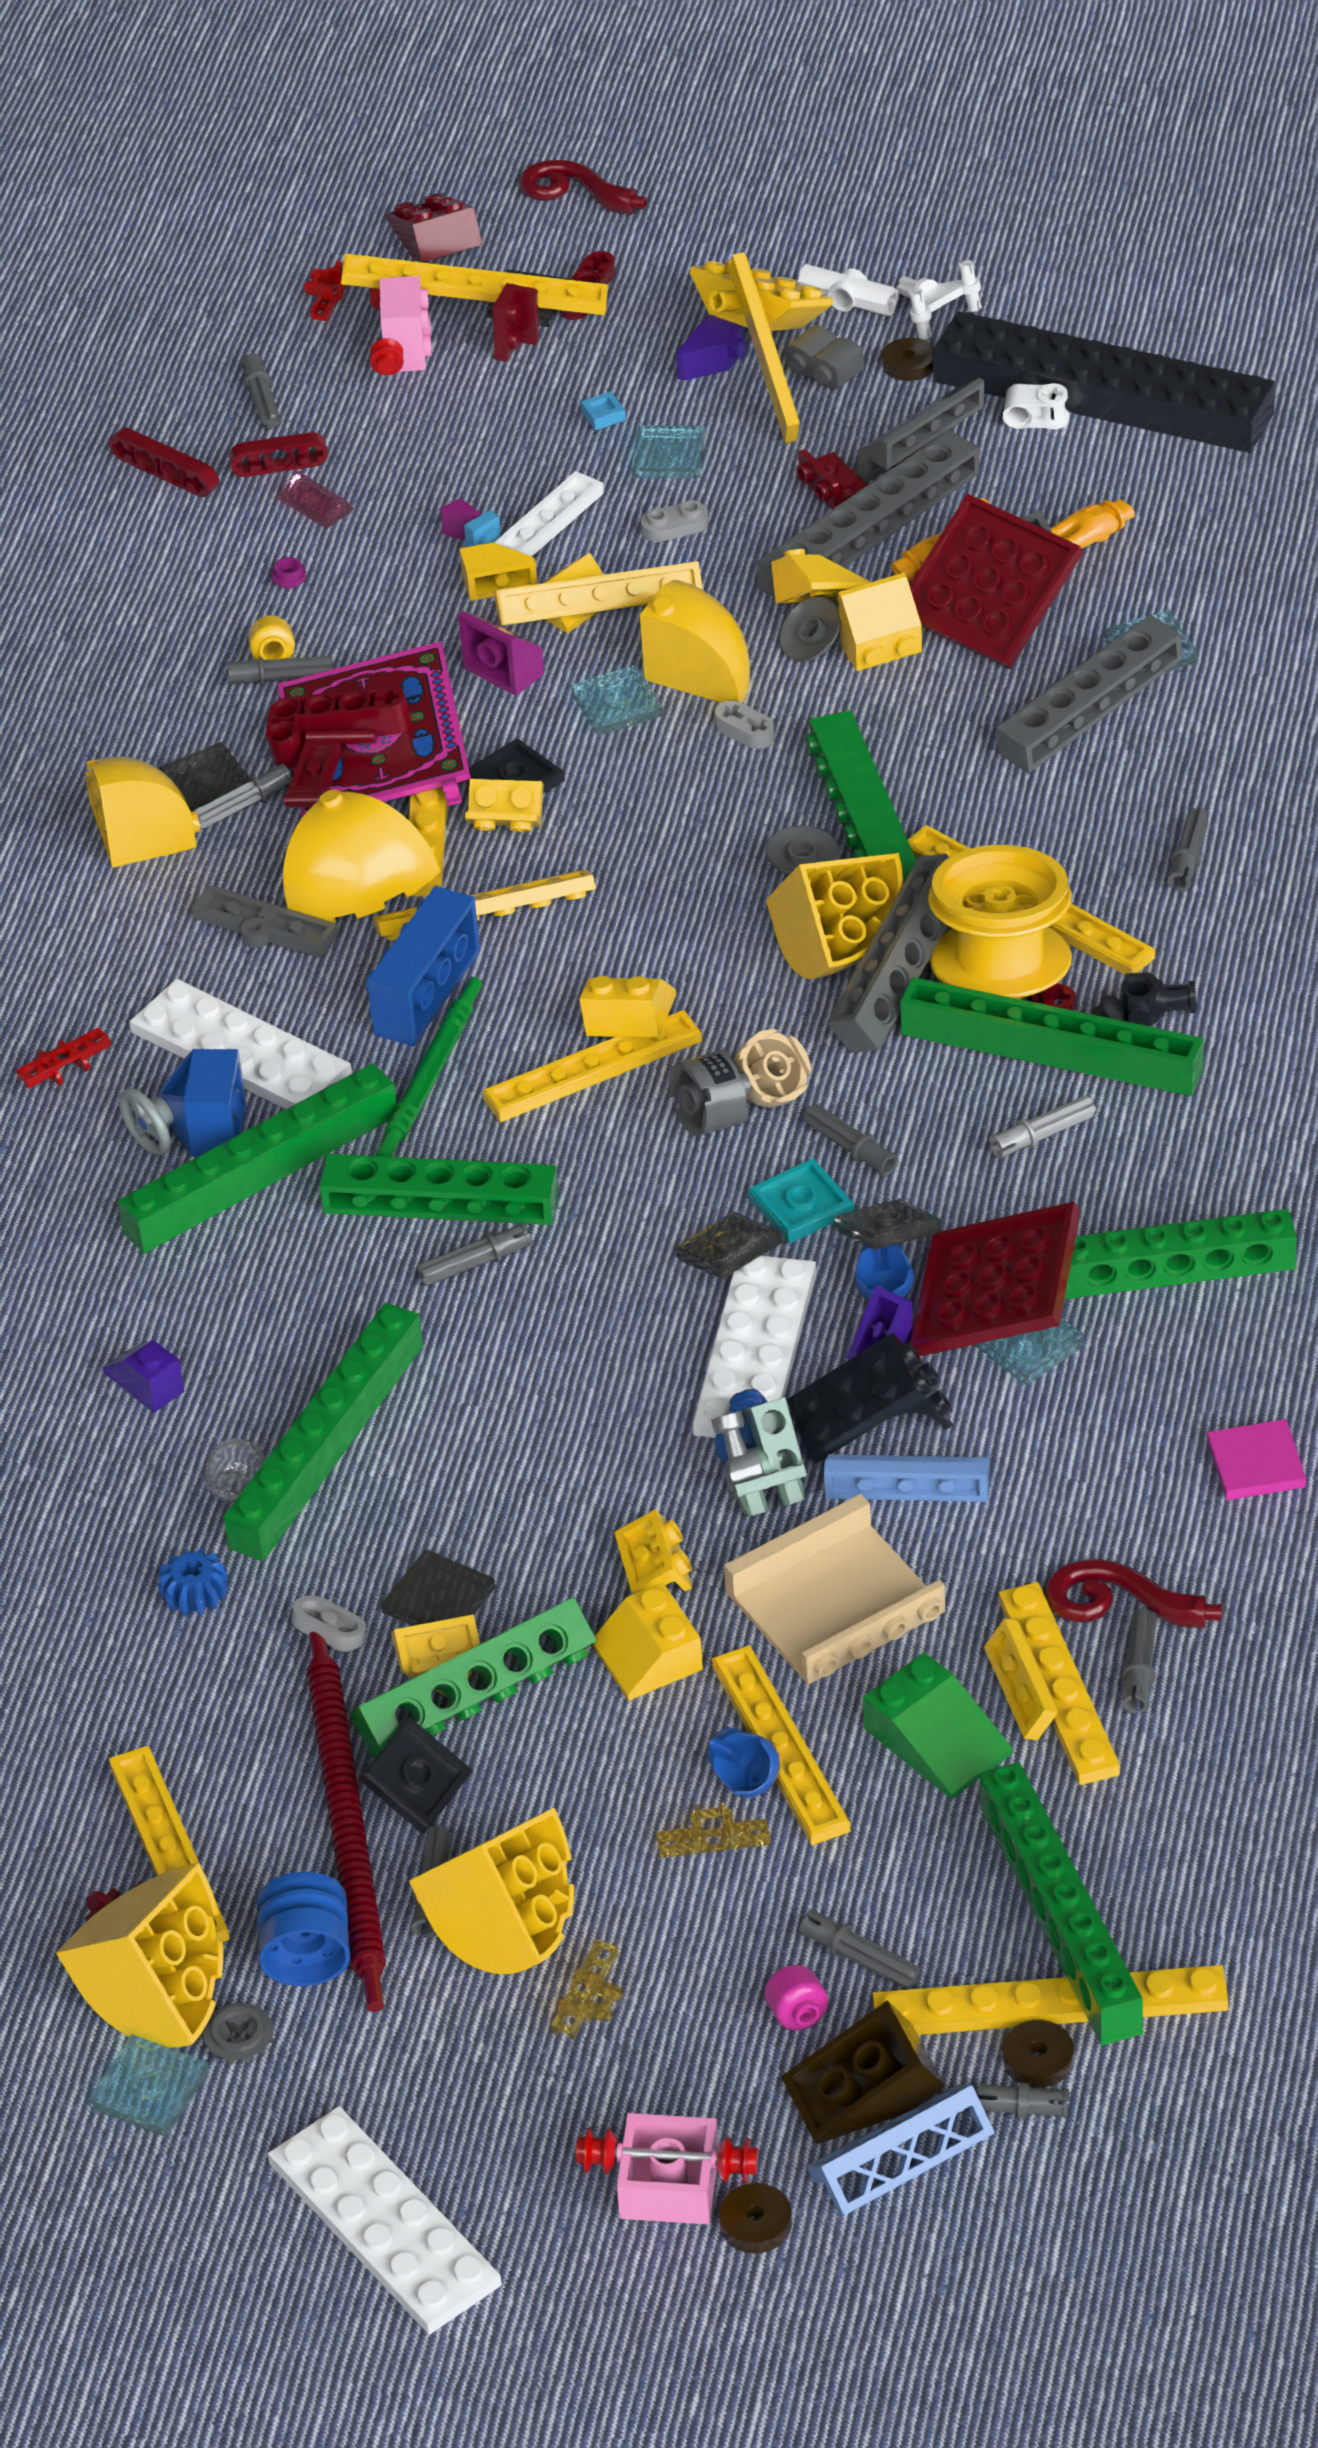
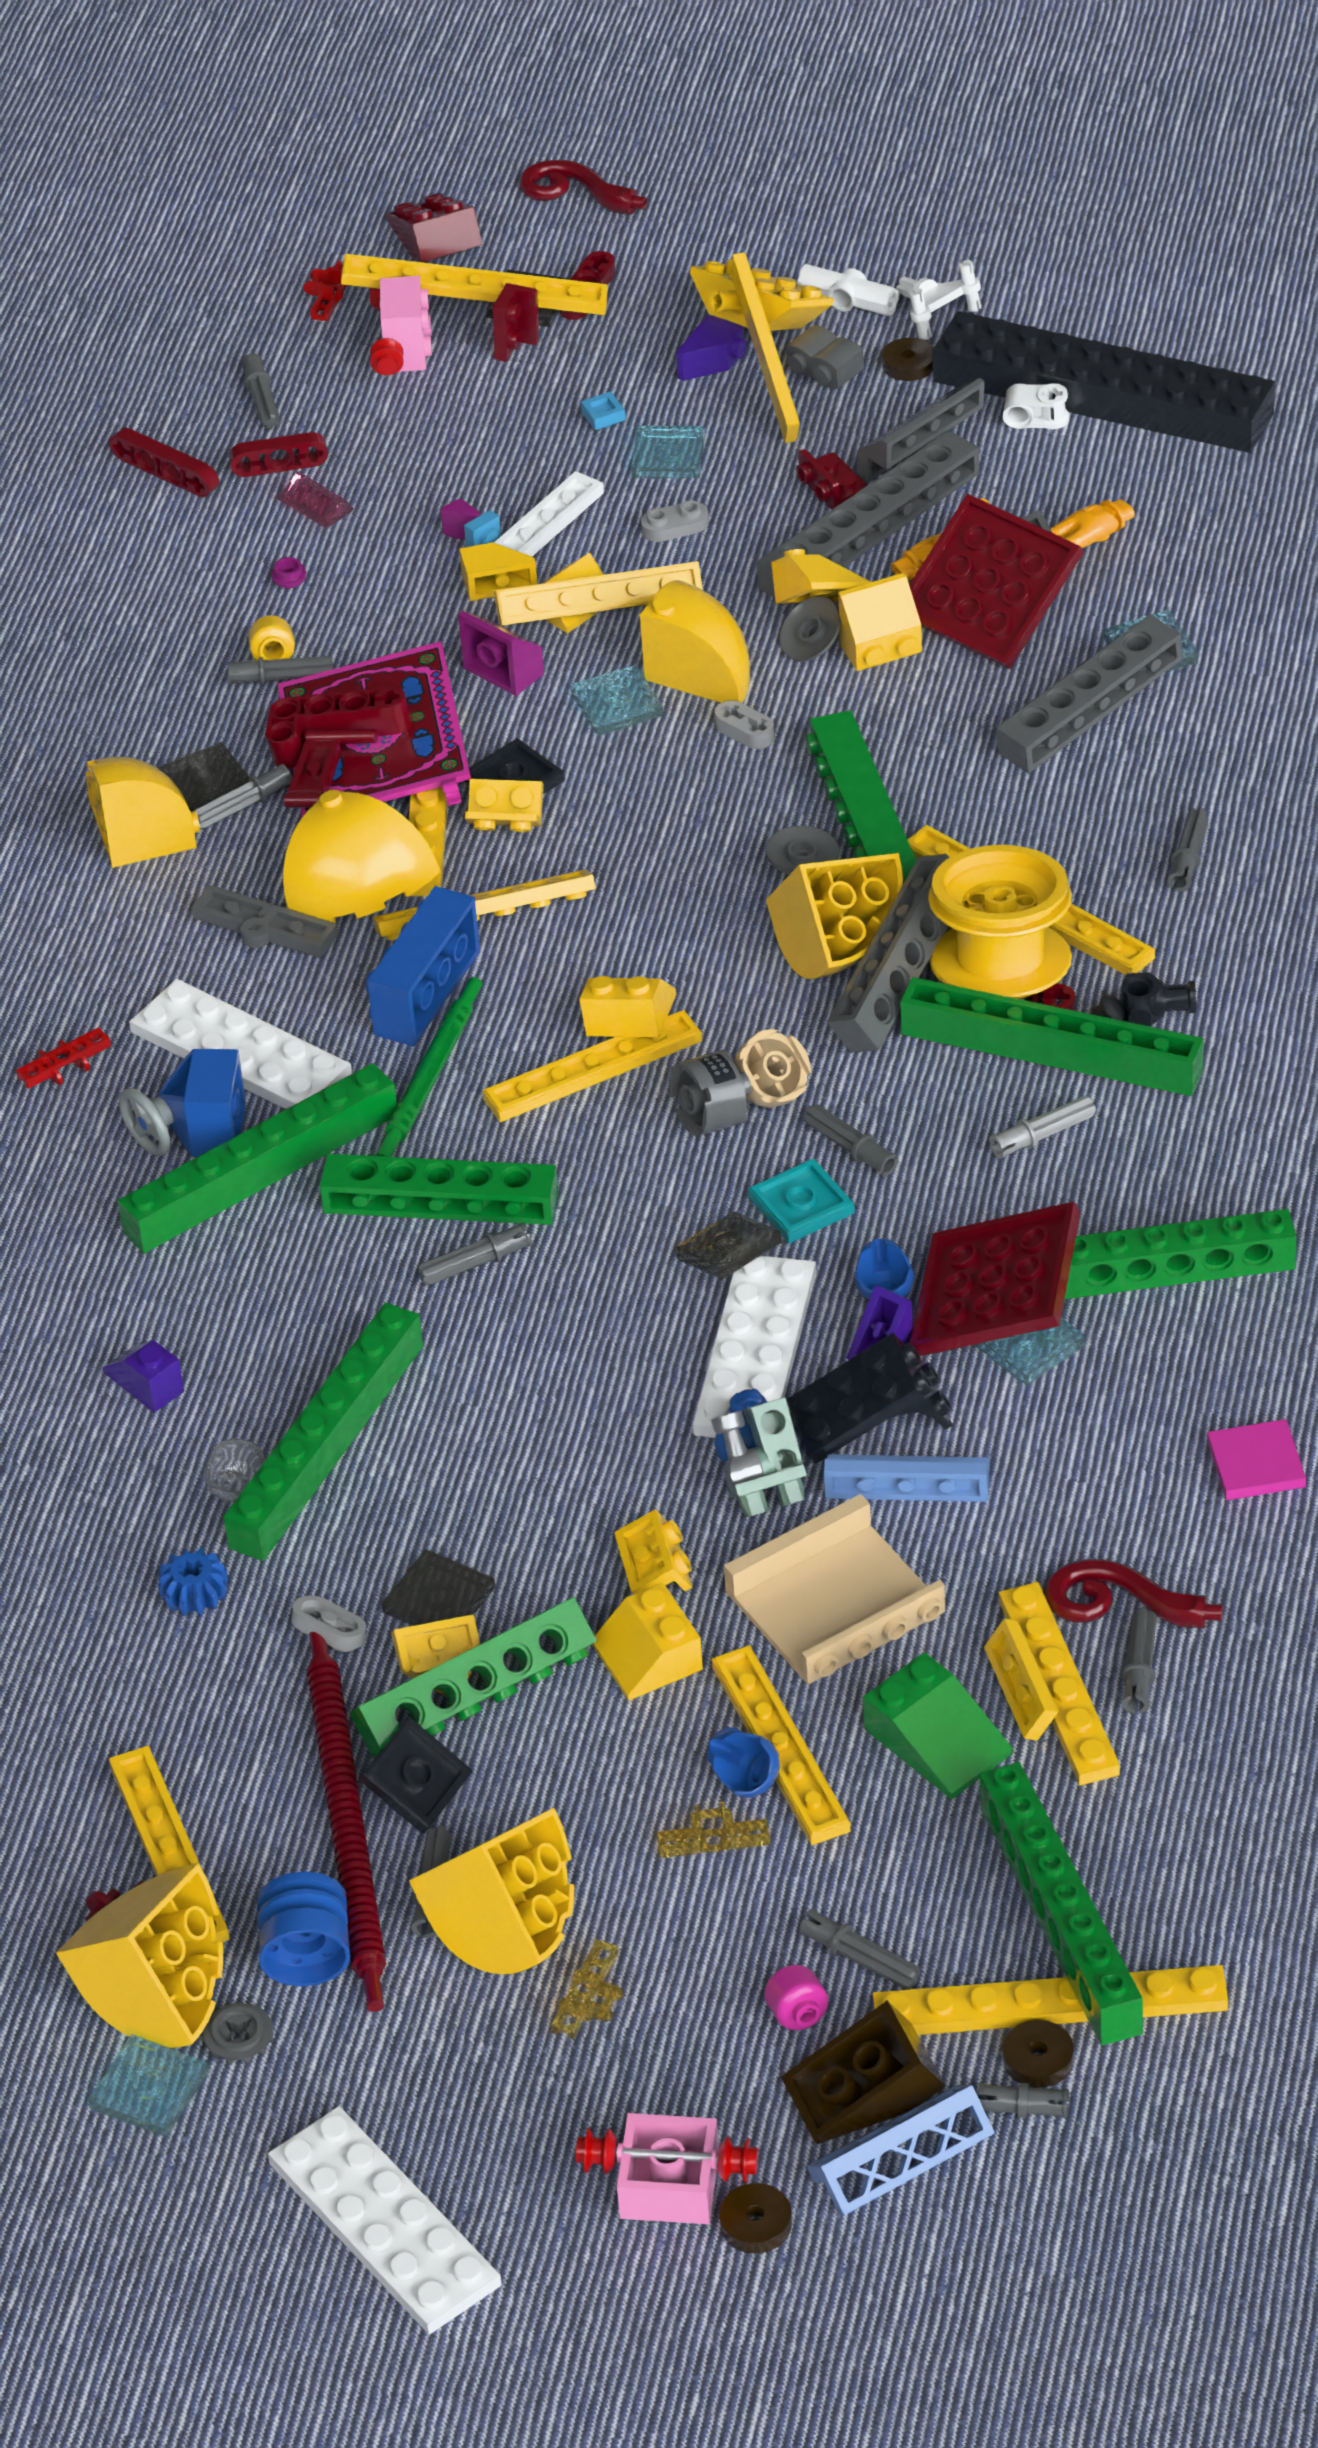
(887, 1224): clear smoke tile -> none

